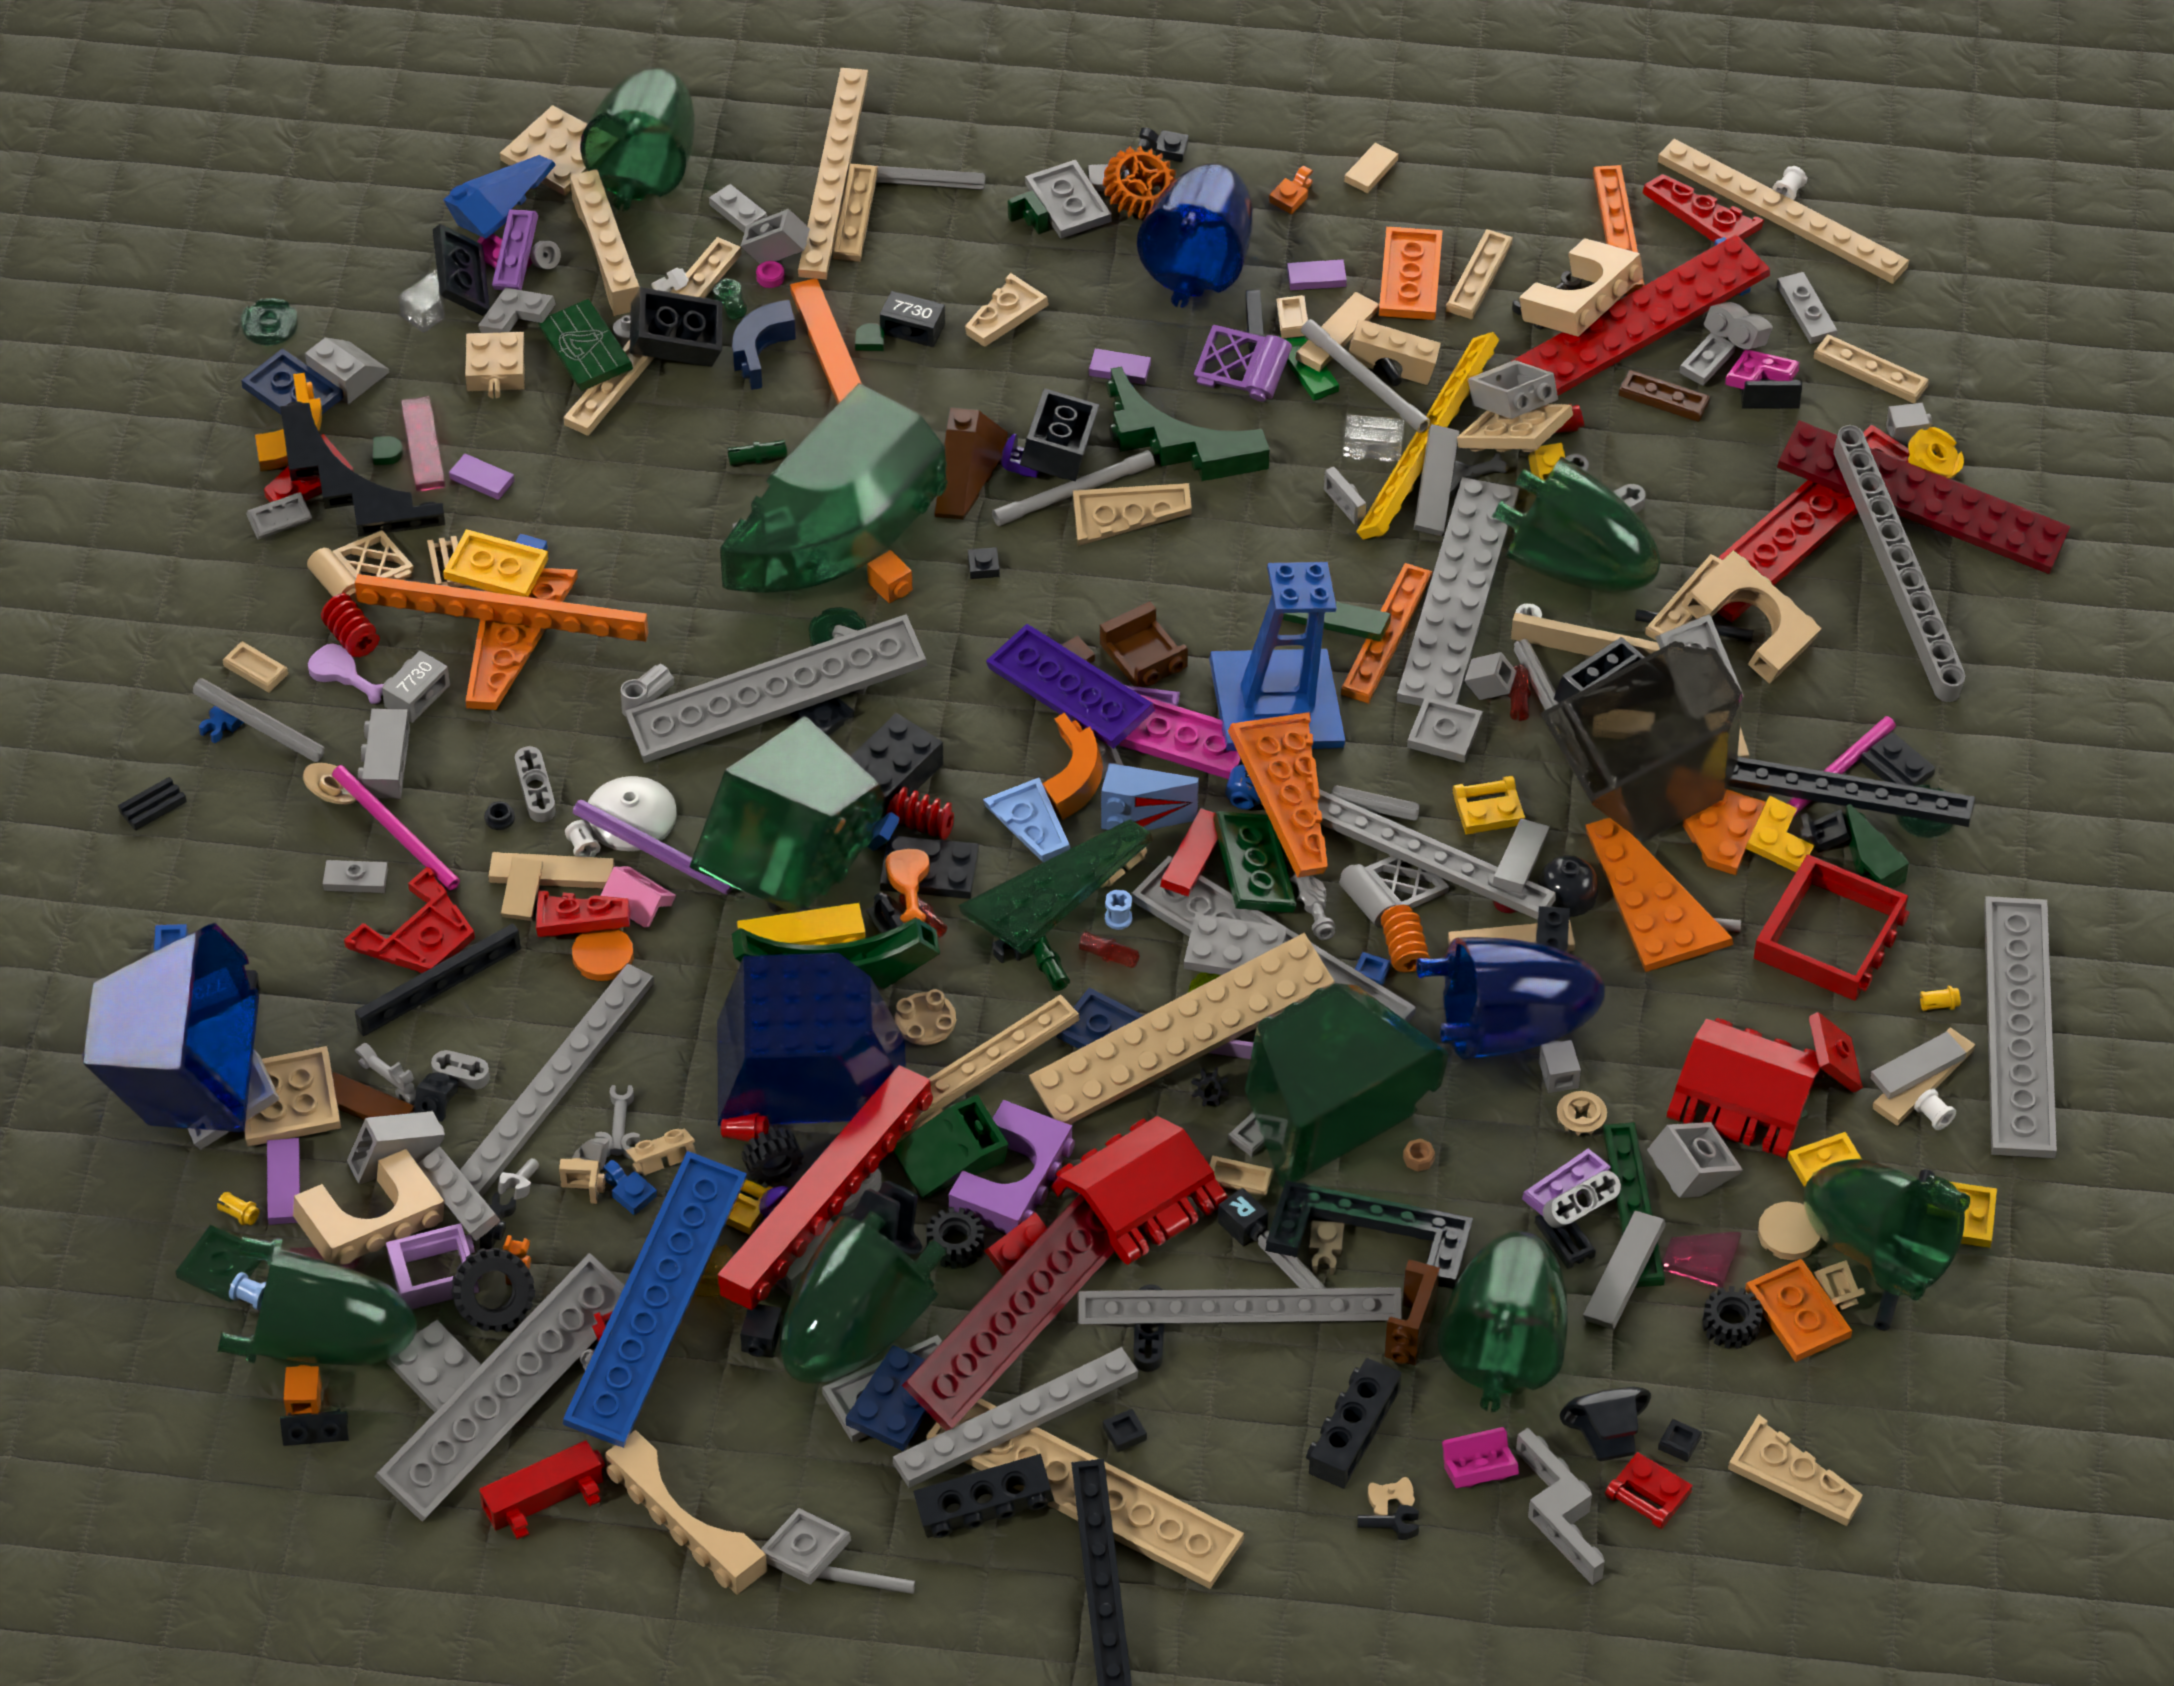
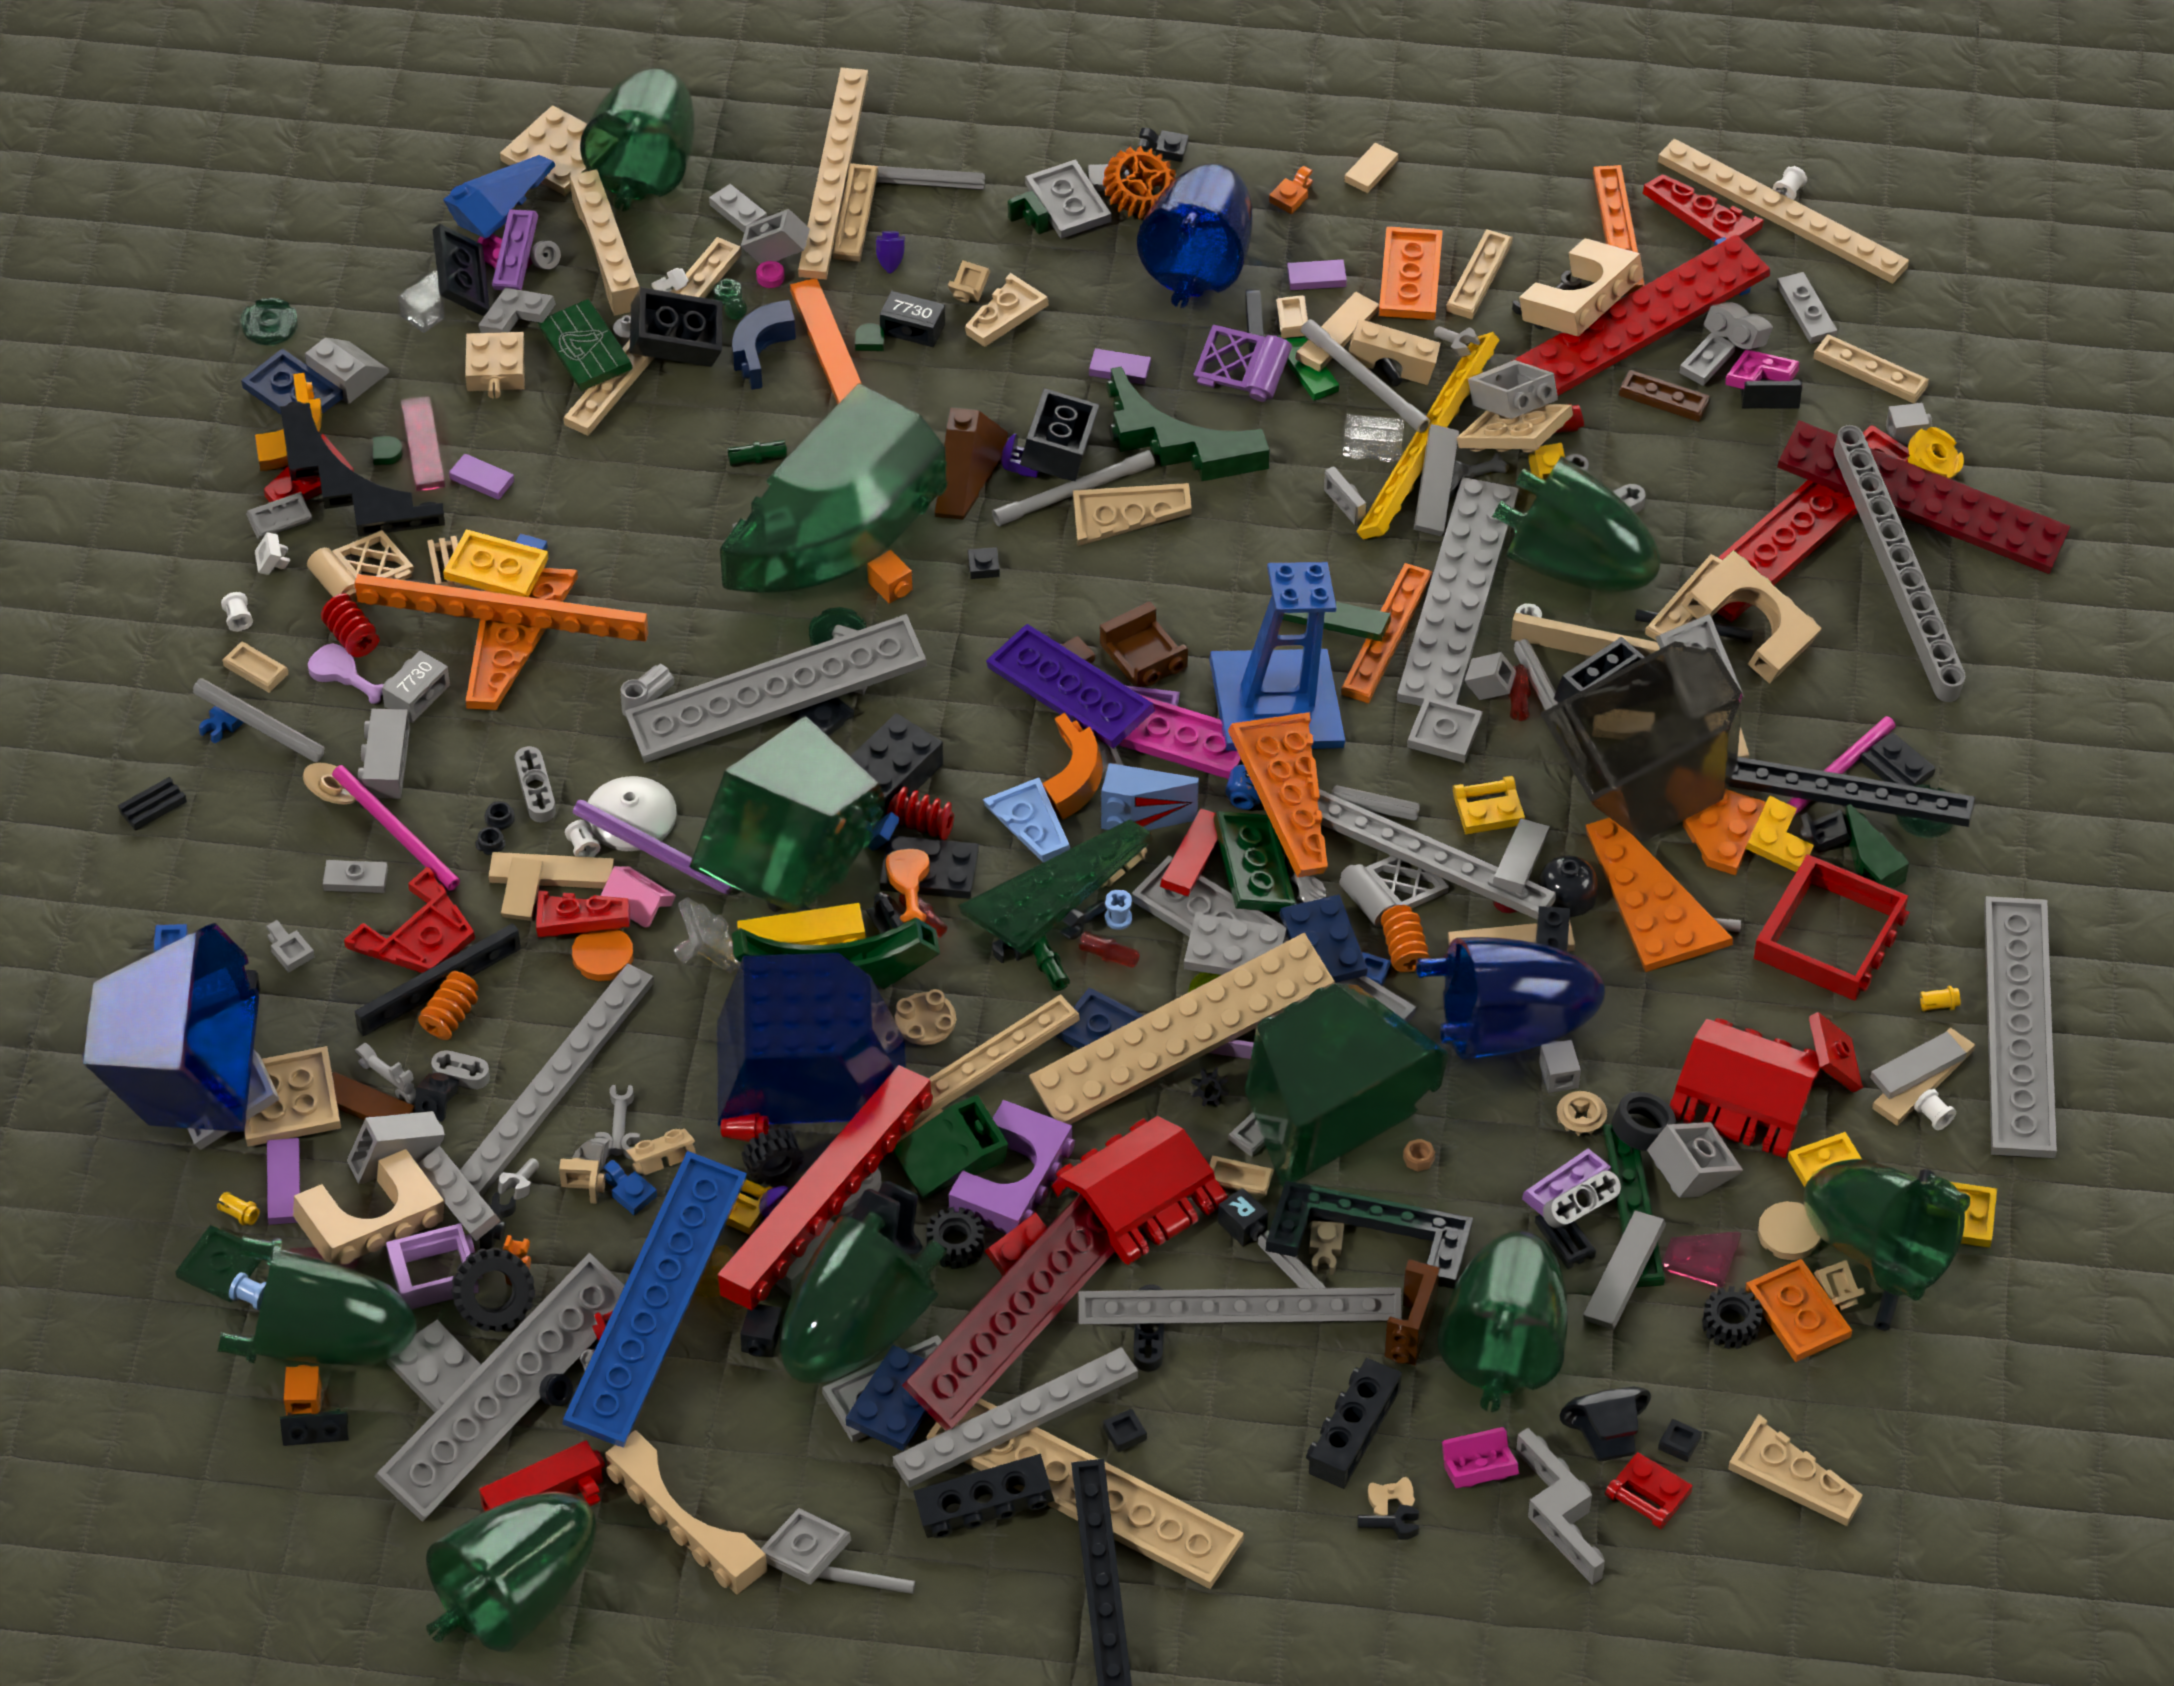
(236, 607): none -> white bush
(271, 554): none -> white tile
(289, 948): none -> light grey plate
(449, 1005): none -> orange piece
(494, 837): none -> black plate
(510, 1567): none -> clear green windscreen
(556, 1389): none -> black tile
(706, 936): none -> clear plate
(890, 250): none -> dark purple plate
(969, 282): none -> tan bracket
(1076, 919): none -> black bar
(1329, 933): none -> dark blue plate
(1459, 340): none -> light grey bar
(1645, 1105): none -> black tyre

